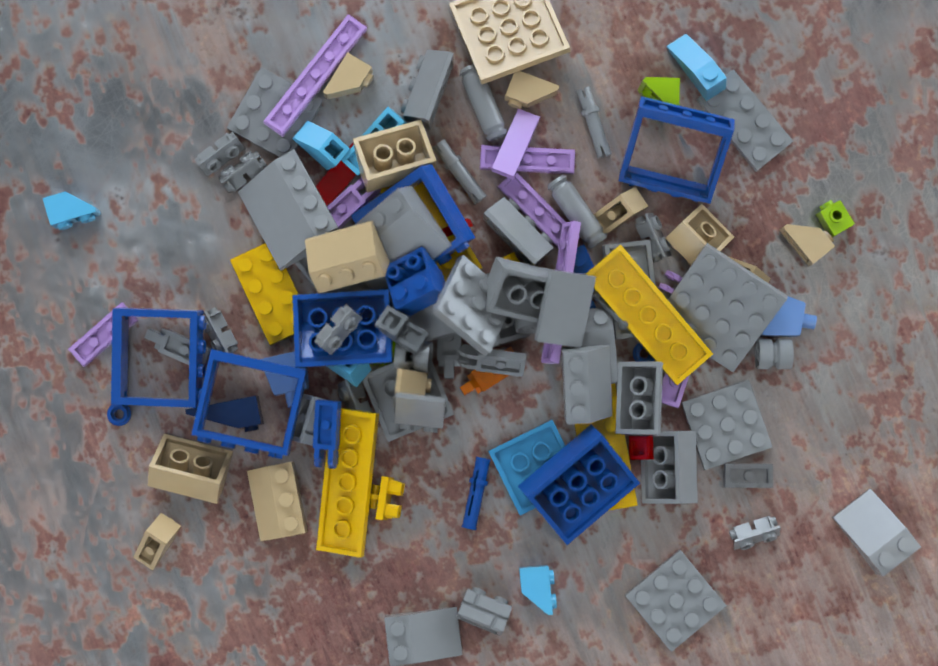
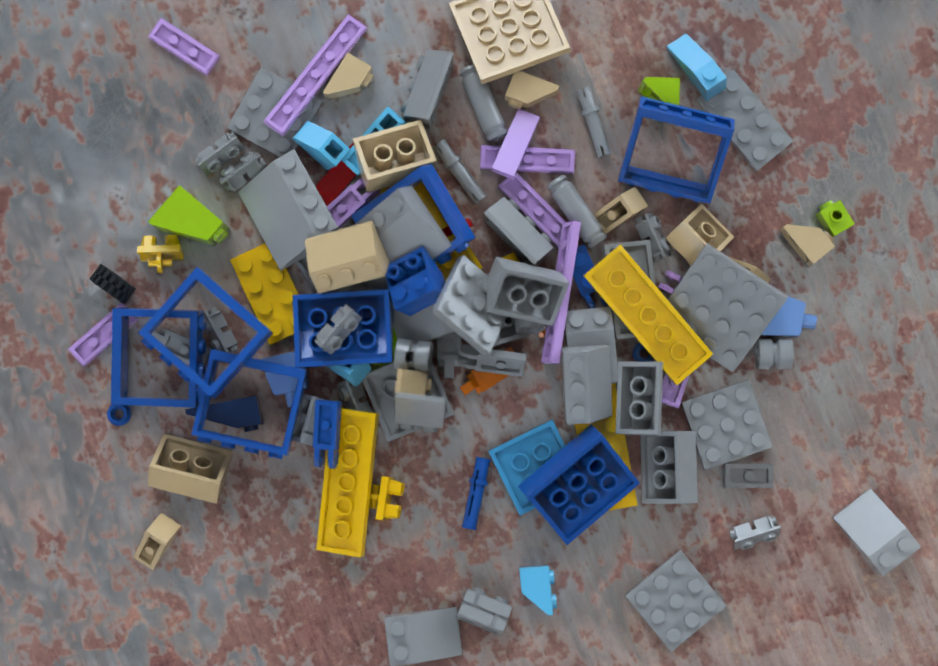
(67, 209): medium azure slope -> none
(112, 283): none -> black tyre
(160, 255): none -> yellow hips
(184, 47): none -> lavender tile
(186, 372): none -> blue window
(189, 219): none -> lime slope
(277, 501): tan slope -> none
(400, 330): dark grey slope -> none
(565, 308): light grey tile -> none
(622, 323): dark grey hinge -> none
(641, 448): red tile -> none

